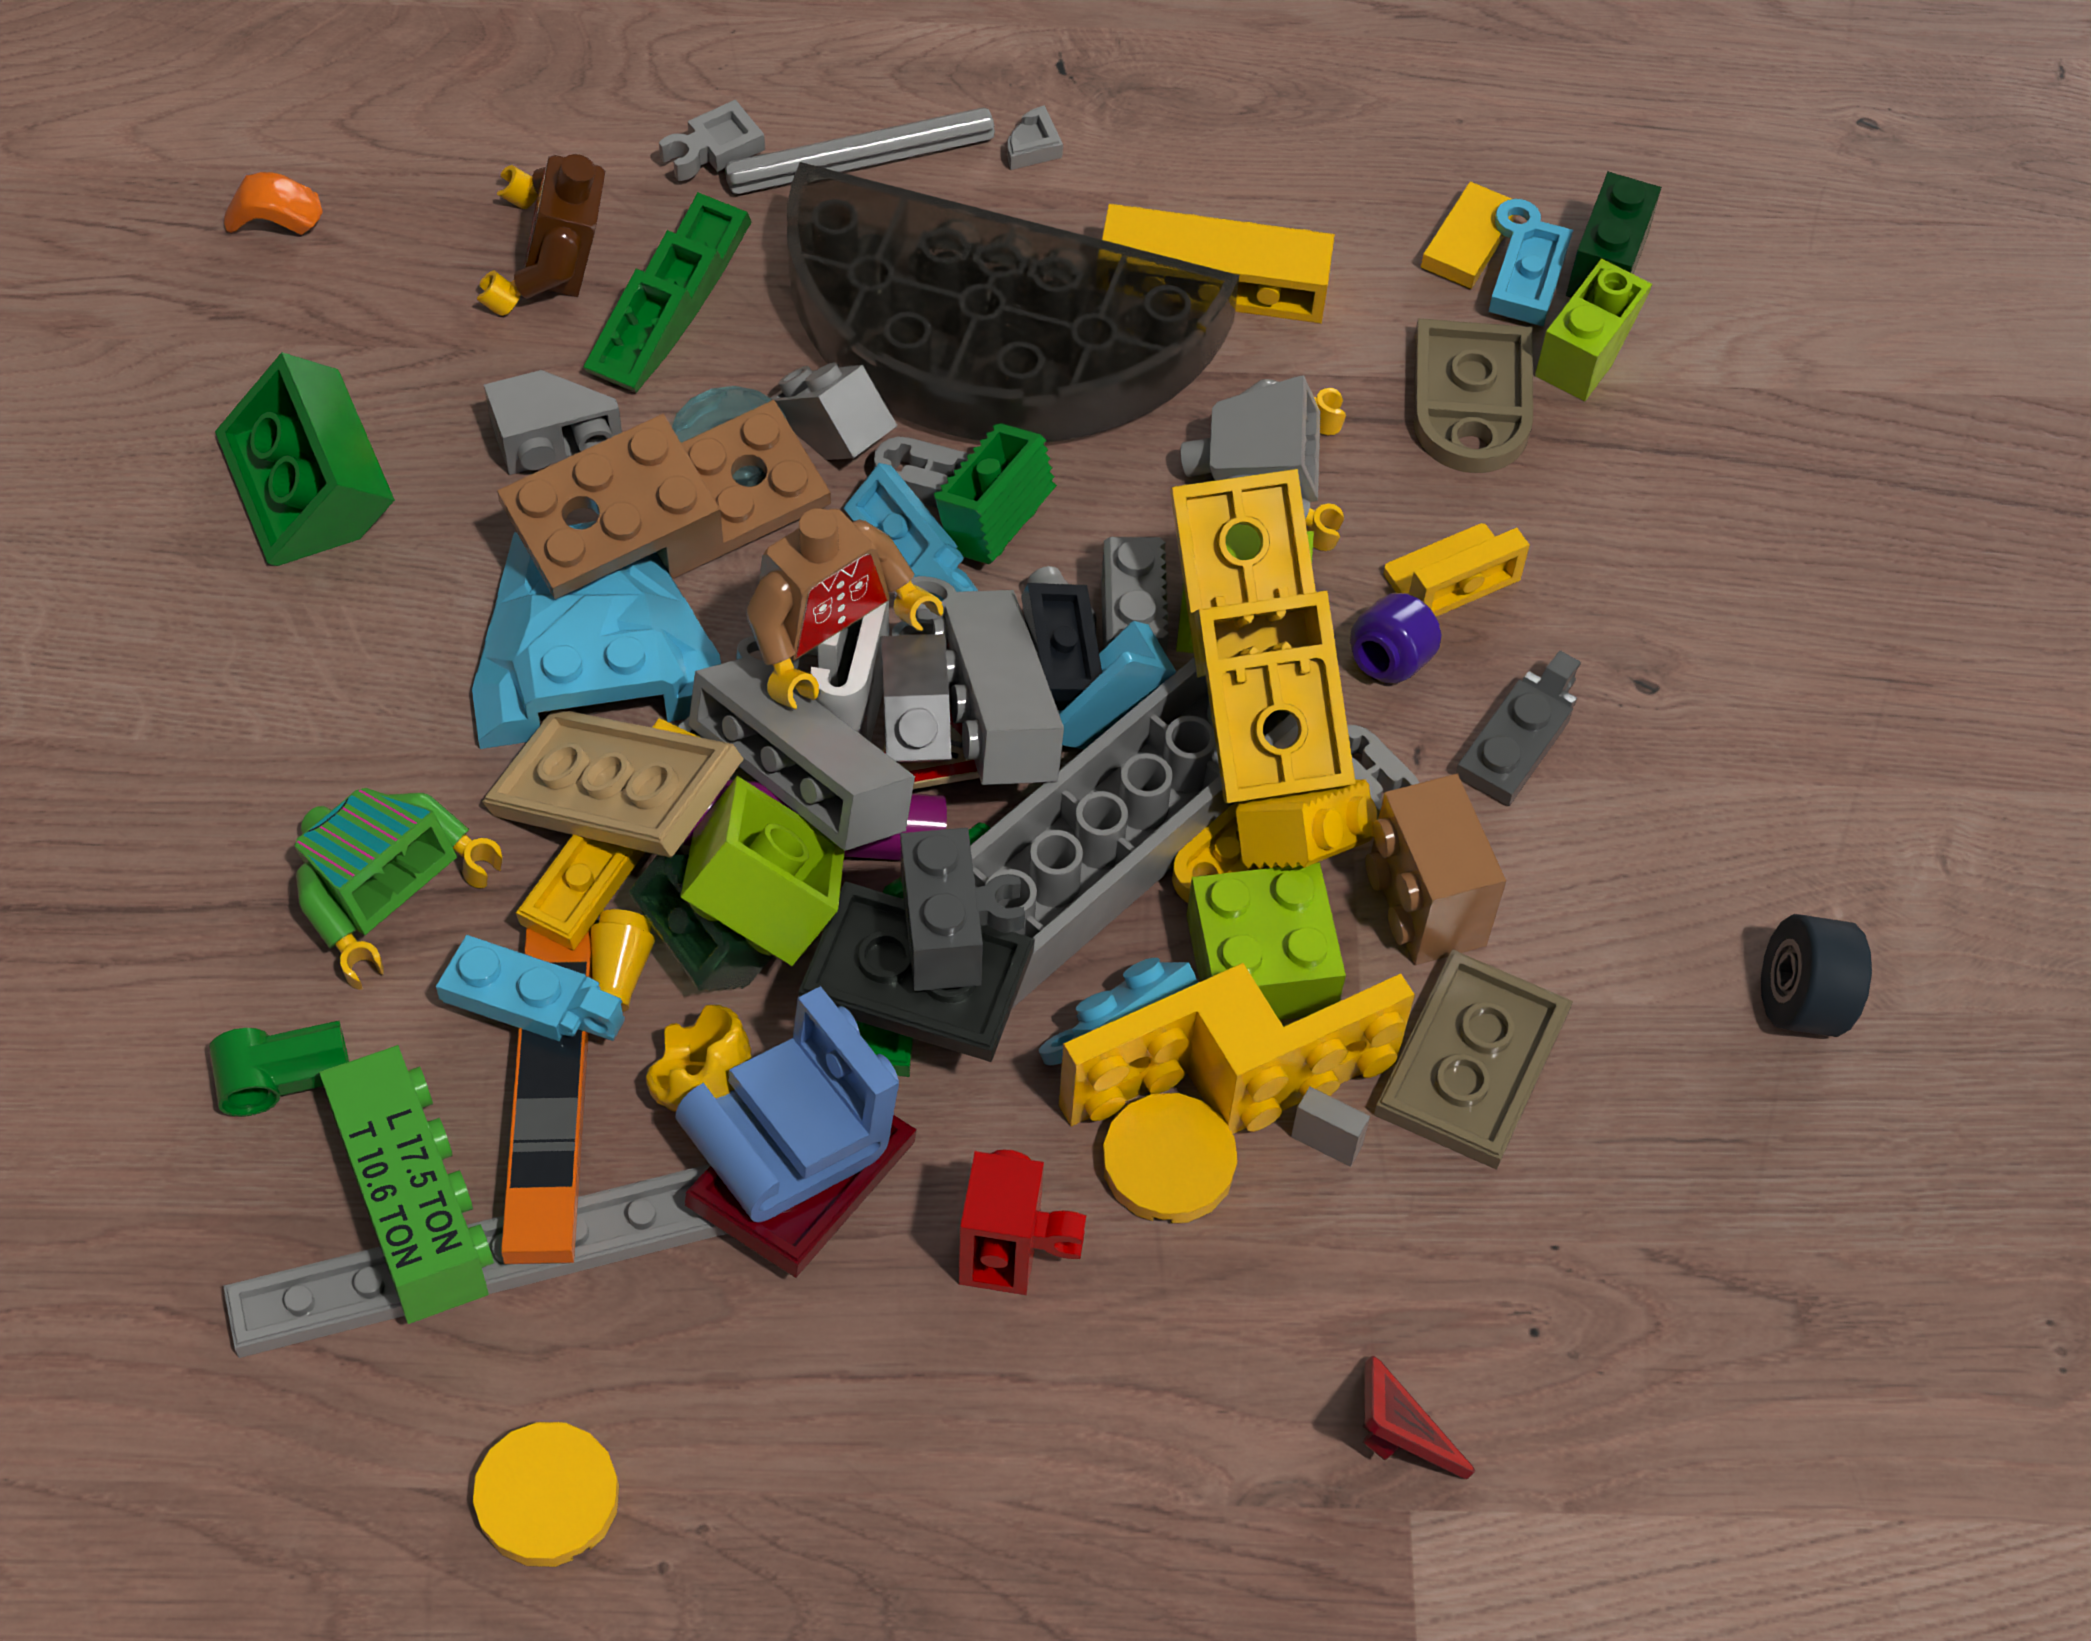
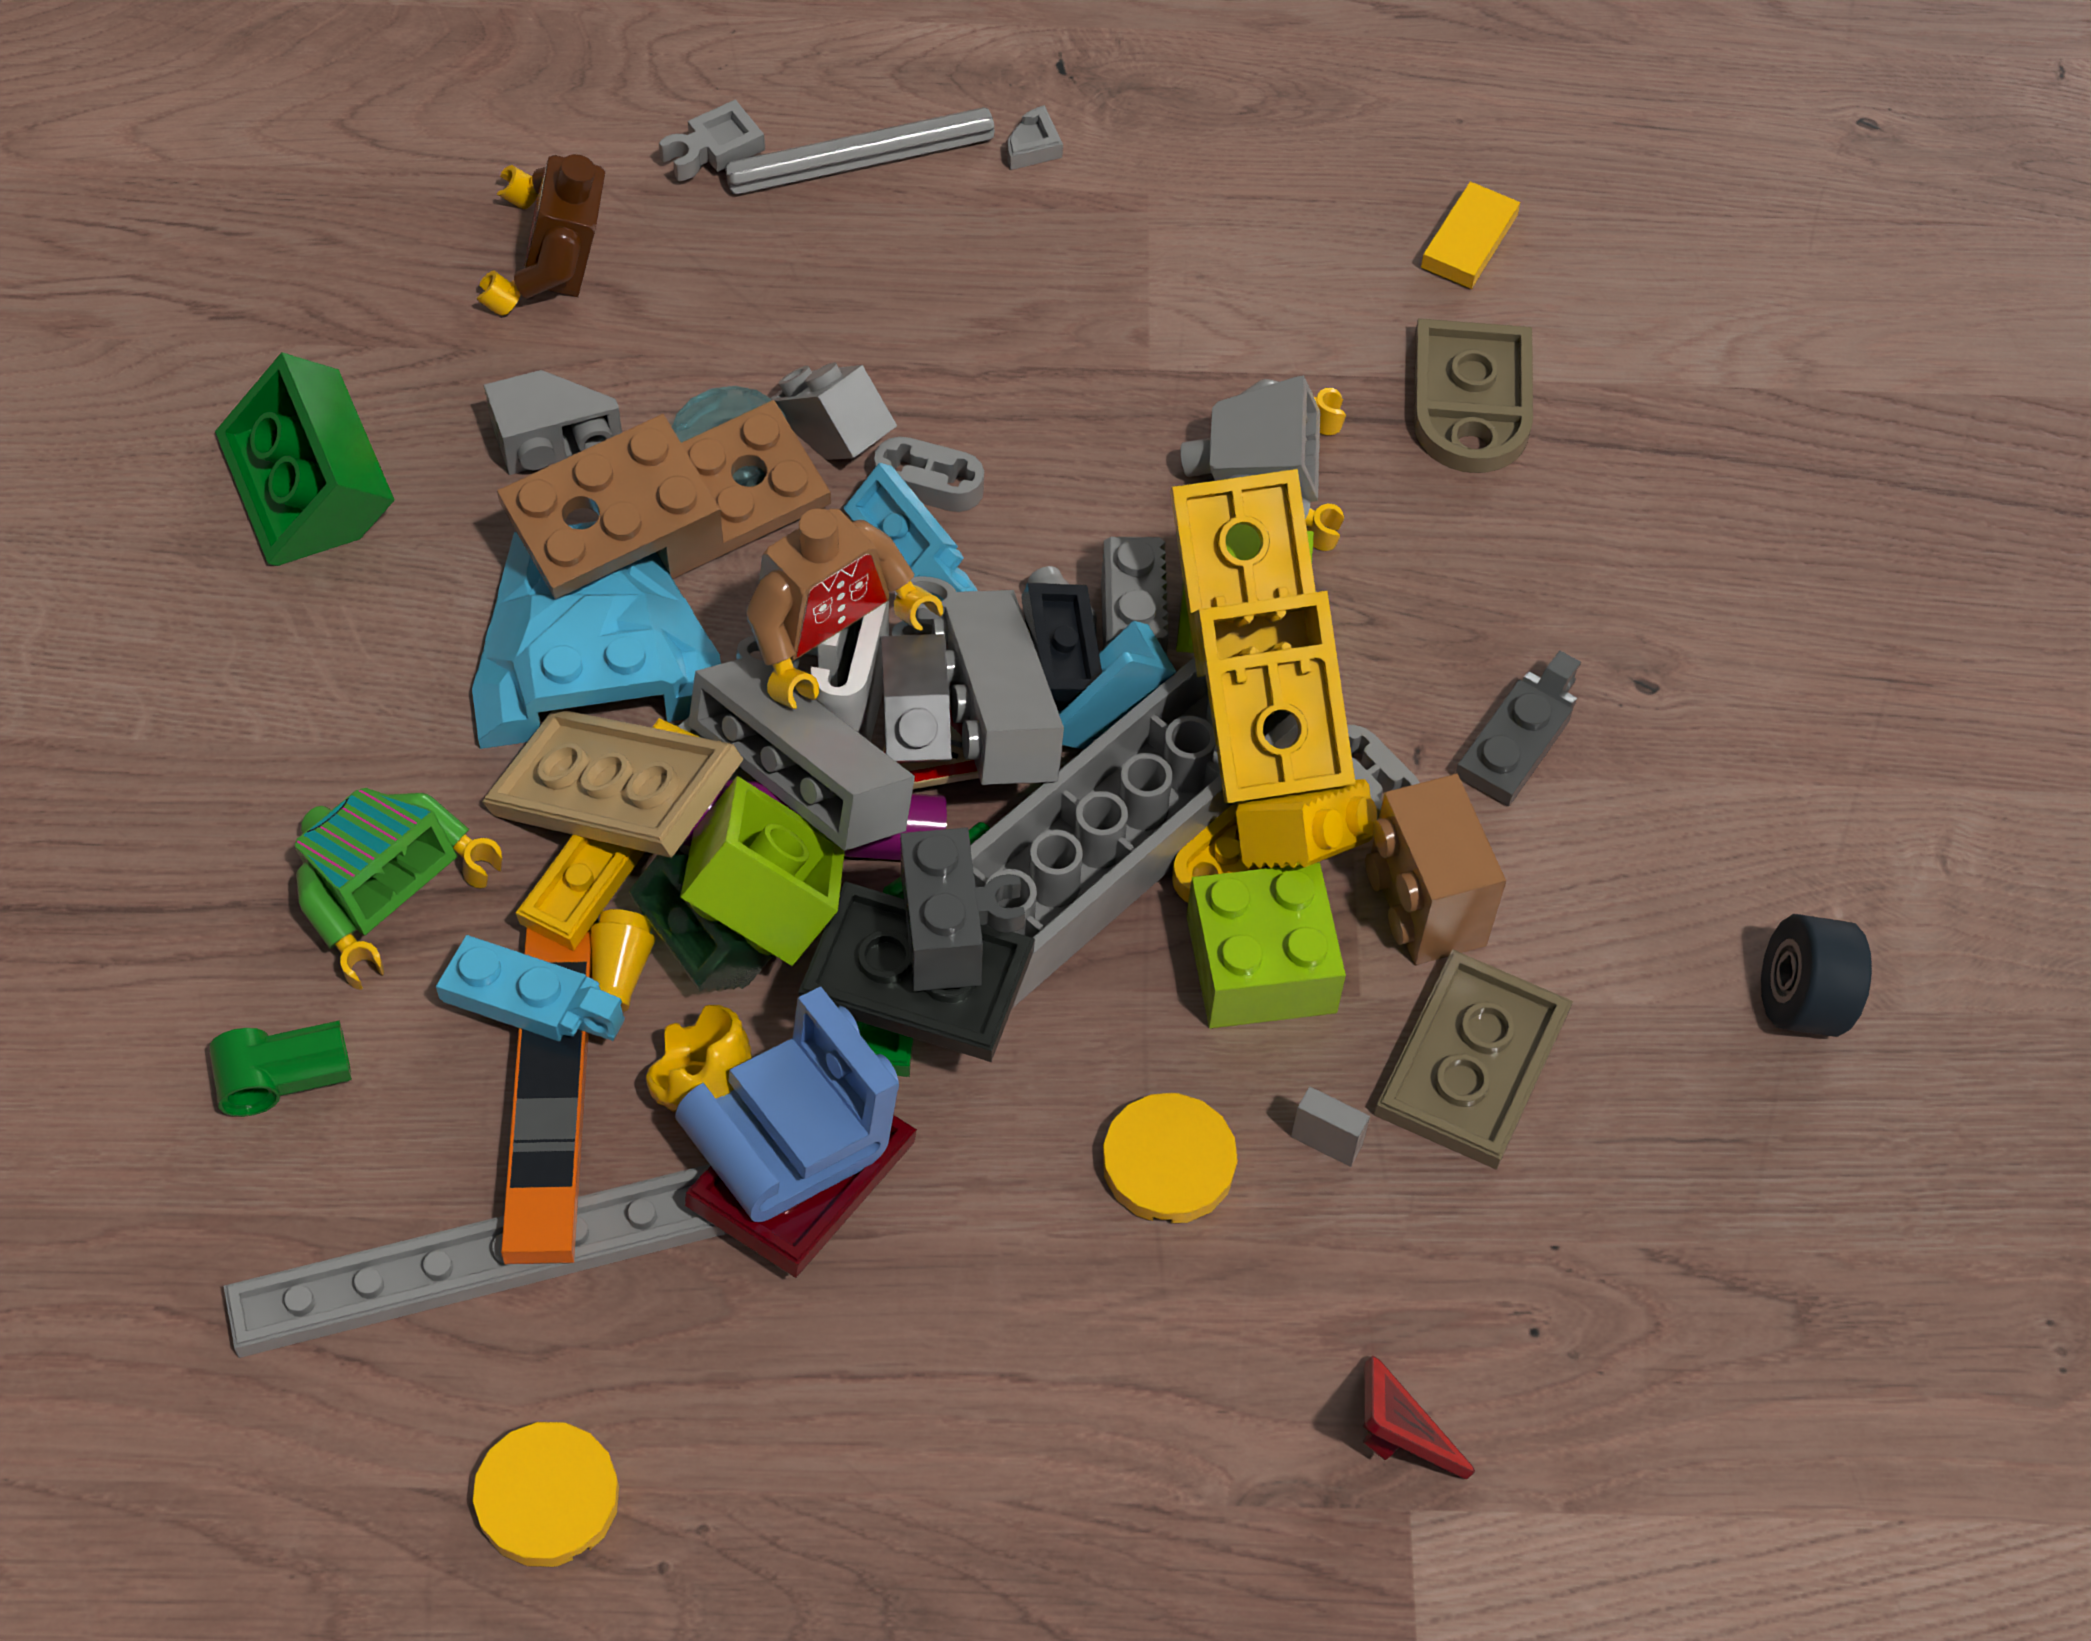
(273, 199): orange hair -> none
(405, 1184): bright green brick -> none
(668, 294): green slope -> none
(994, 314): clear smoke brick -> none
(995, 492): green brick -> none
(1006, 1223): red brick -> none
(1143, 985): medium azure hinge -> none
(1233, 1050): yellow bracket -> none
(1279, 267): yellow brick -> none
(1395, 638): dark purple head -> none
(1460, 567): yellow panel -> none
(1530, 264): medium azure hinge -> none
(1591, 329): lime slope -> none
(1616, 227): dark green brick -> none

